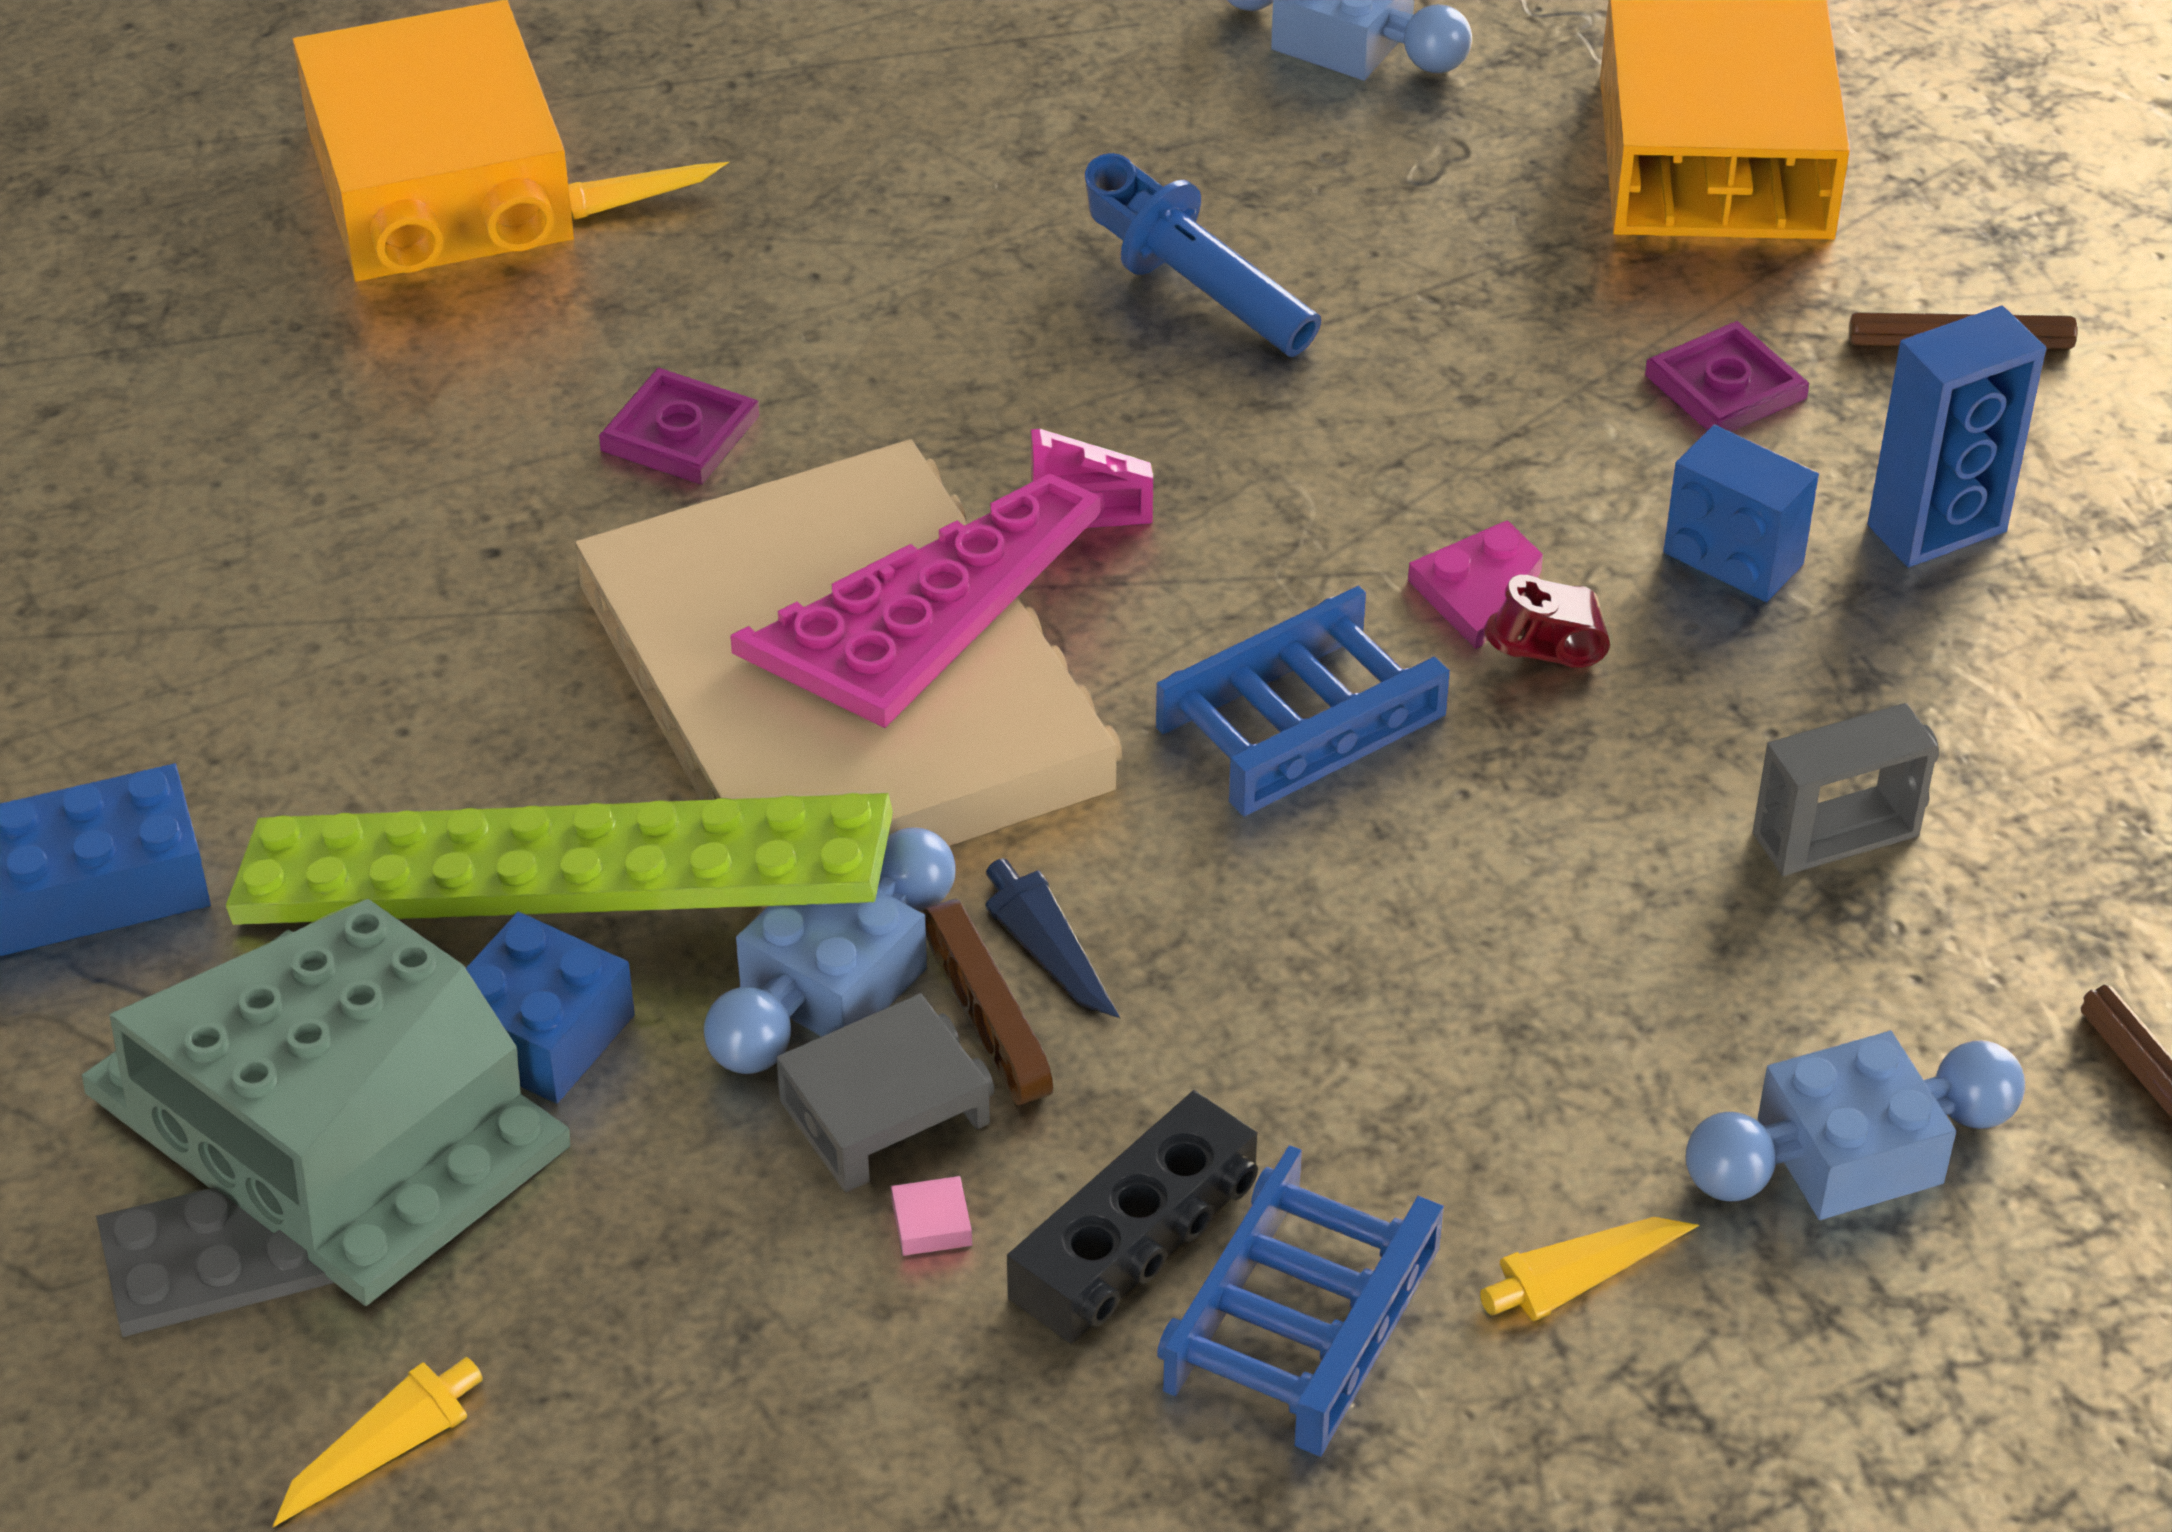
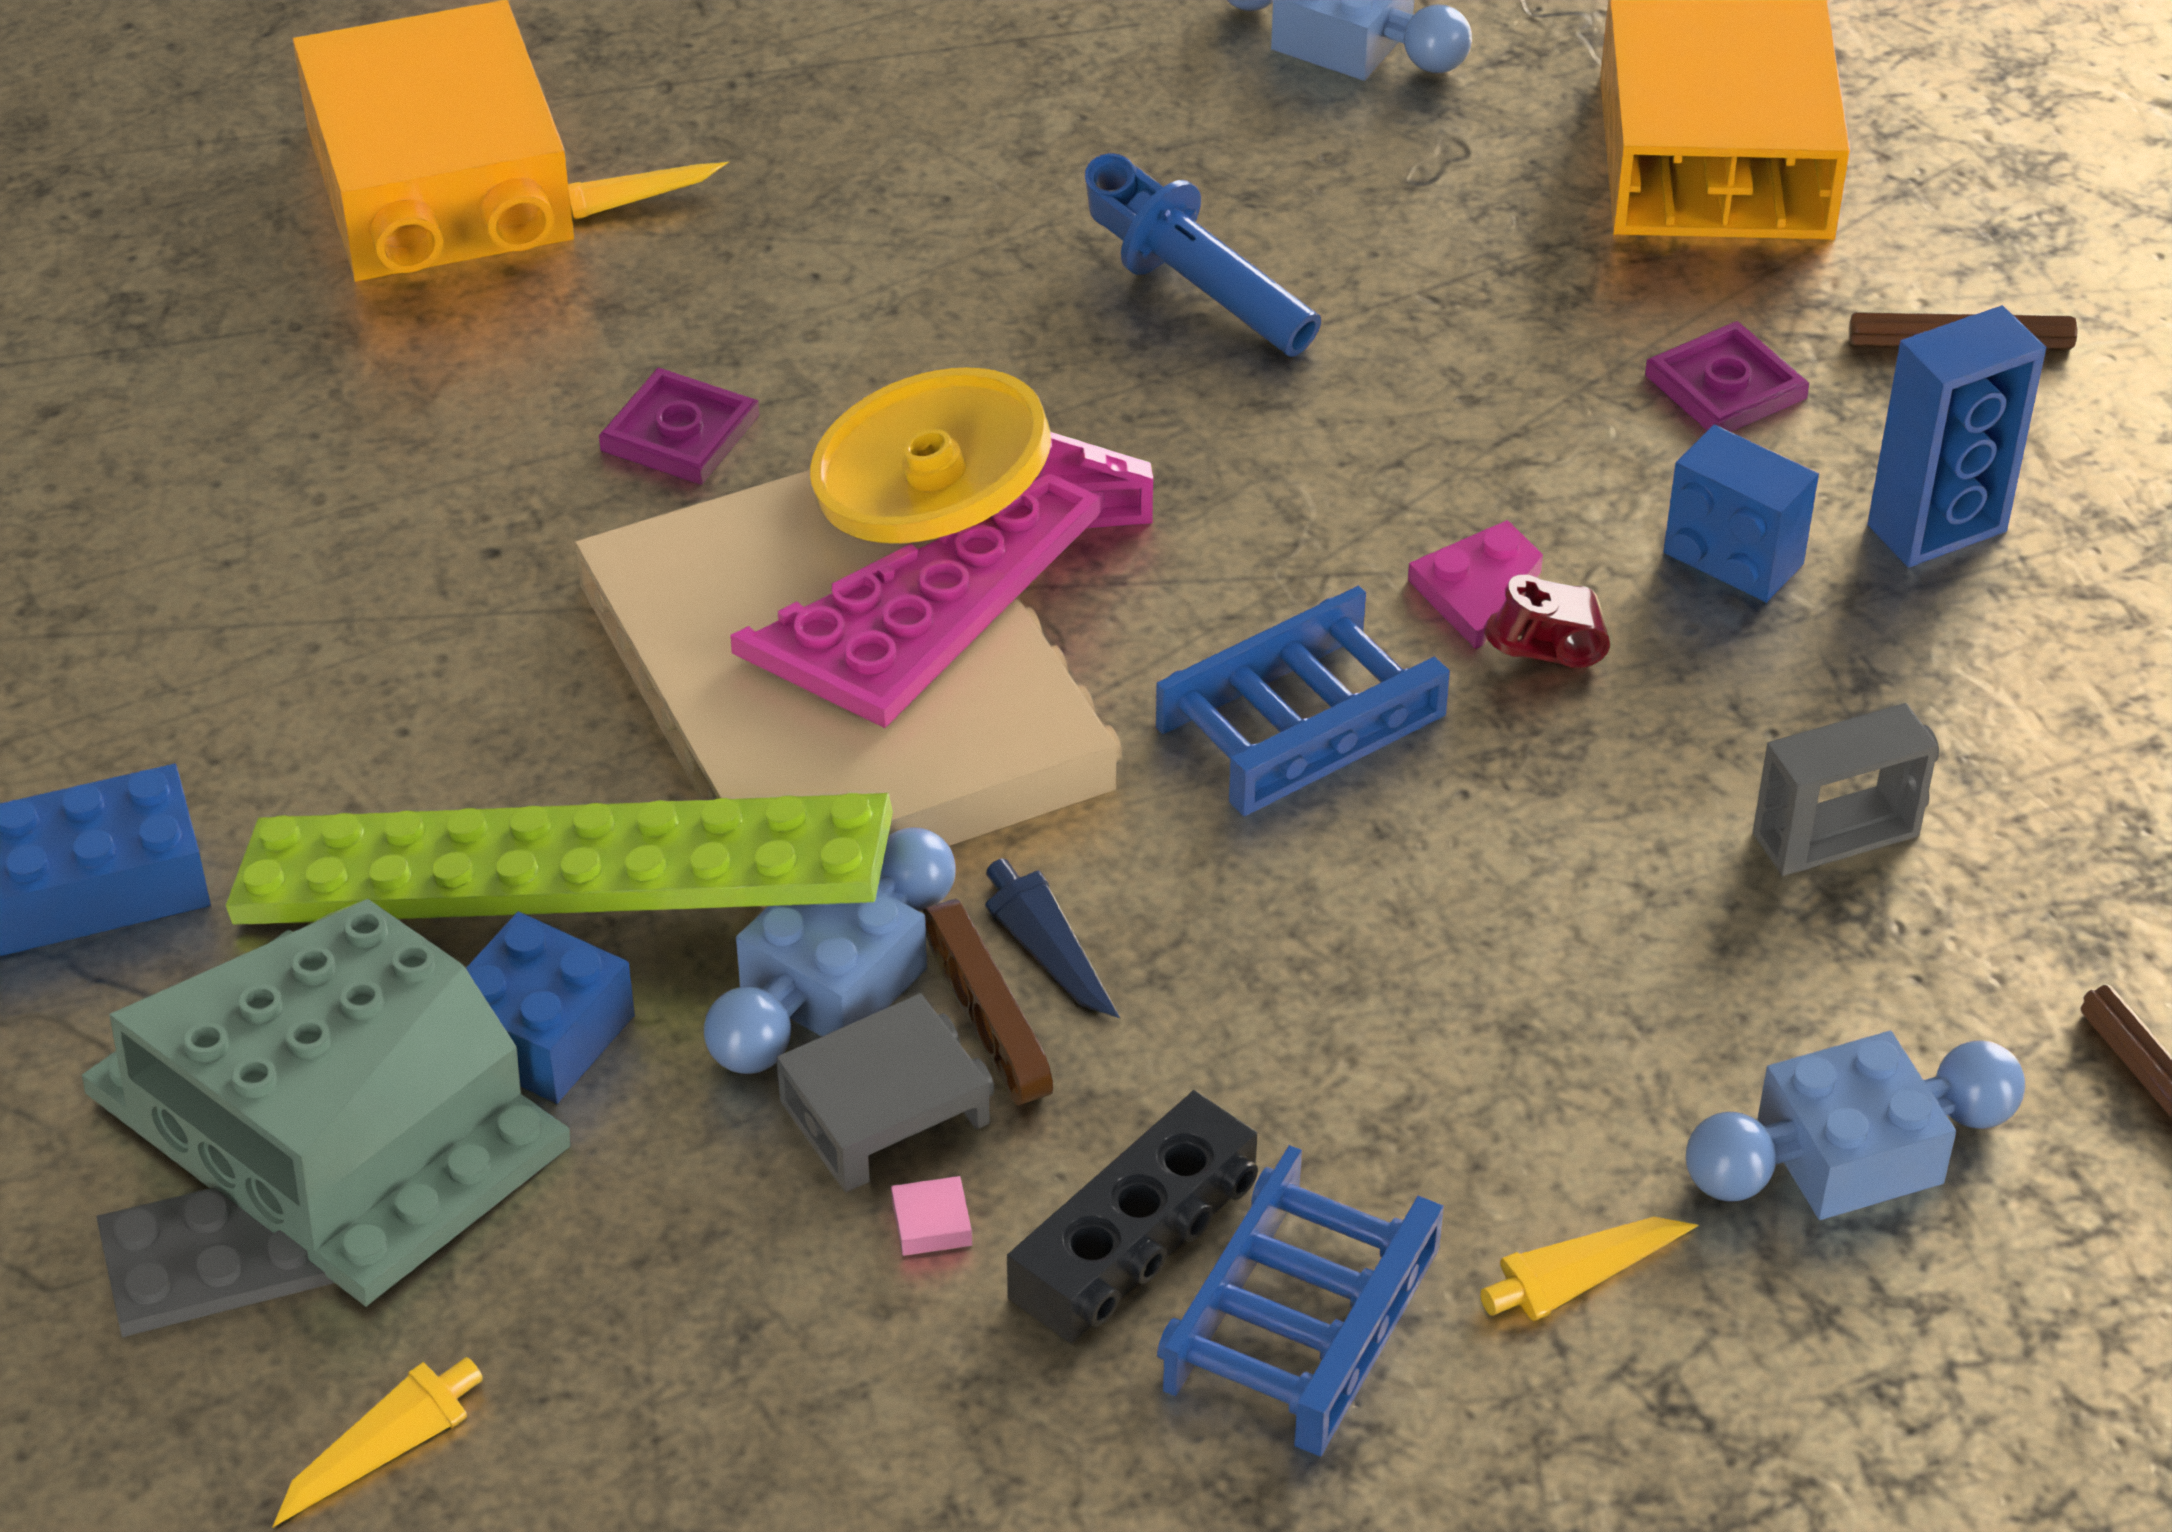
(930, 455): none -> yellow dish

